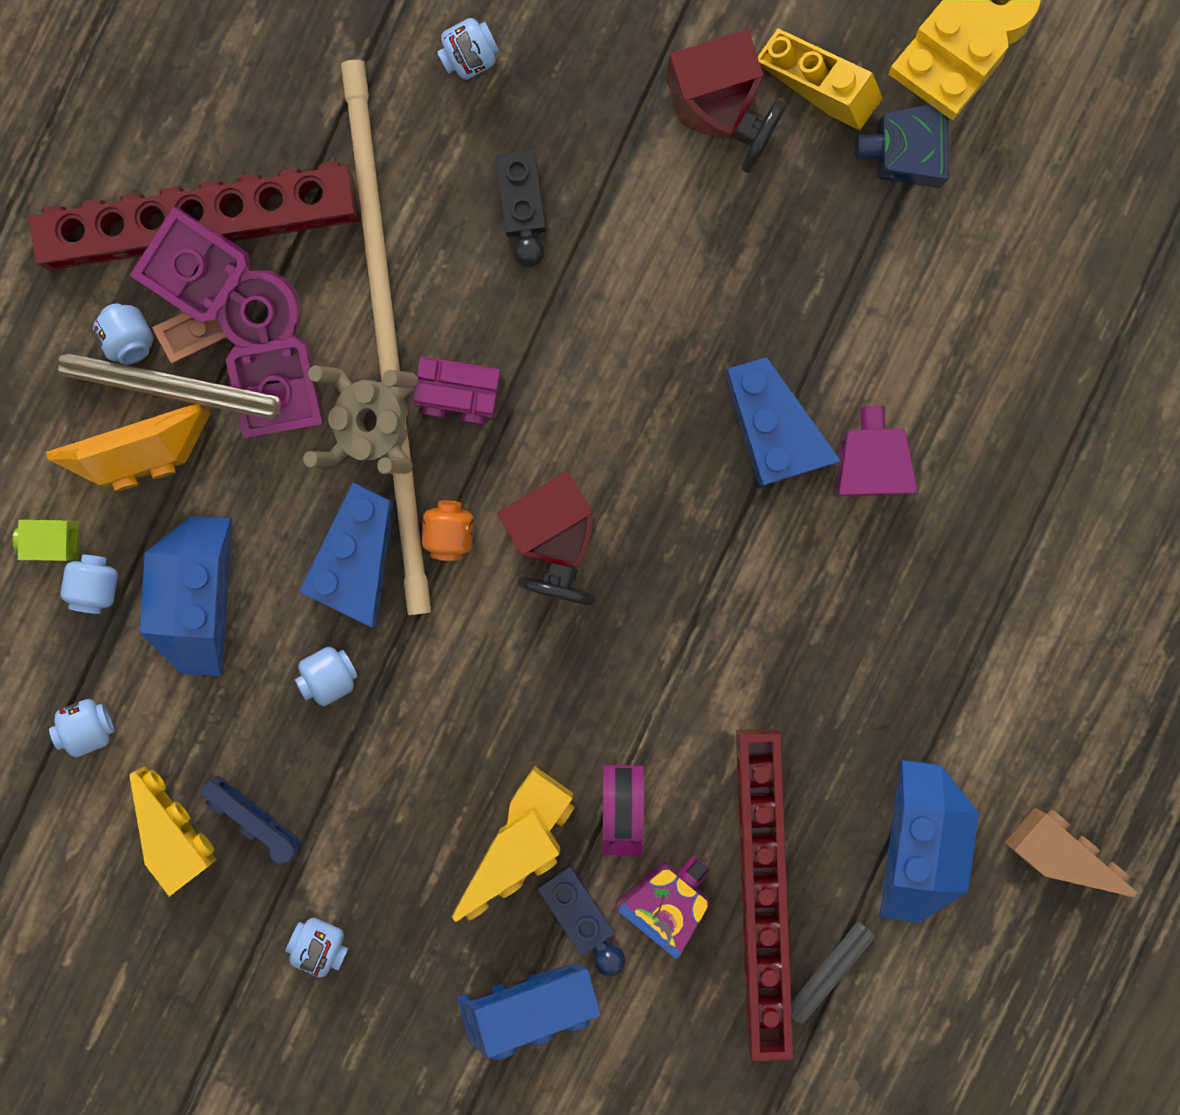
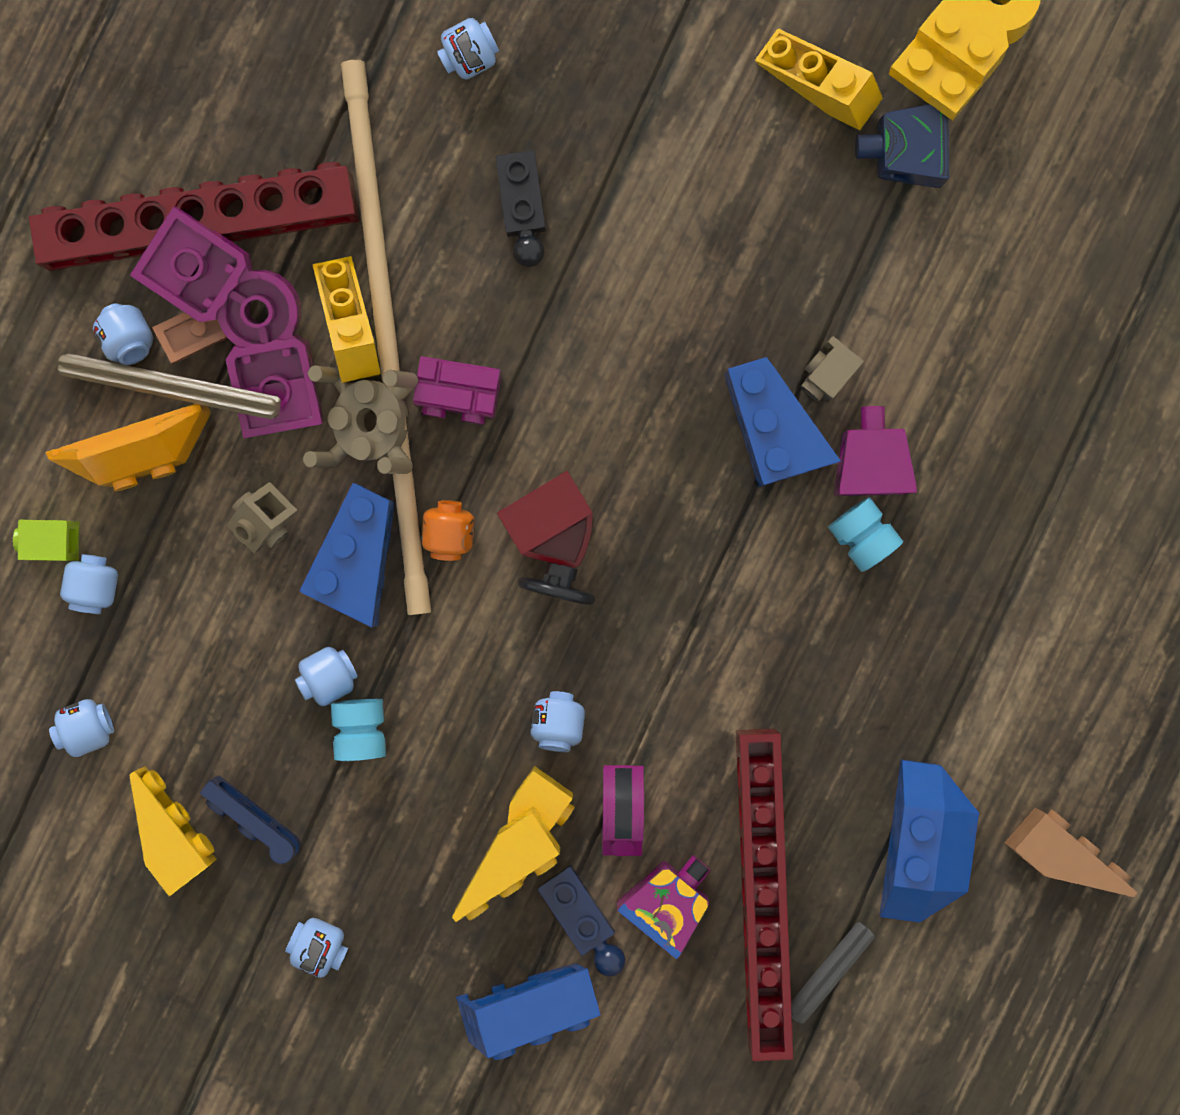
(188, 595): blue wedge -> none
(261, 518): none -> dark tan brick
(346, 319): none -> yellow slope
(358, 729): none -> medium azure wheel
(558, 722): none -> light blue head
(715, 89): dark red piece -> none
(830, 371): none -> dark tan brick
(865, 534): none -> medium azure wheel

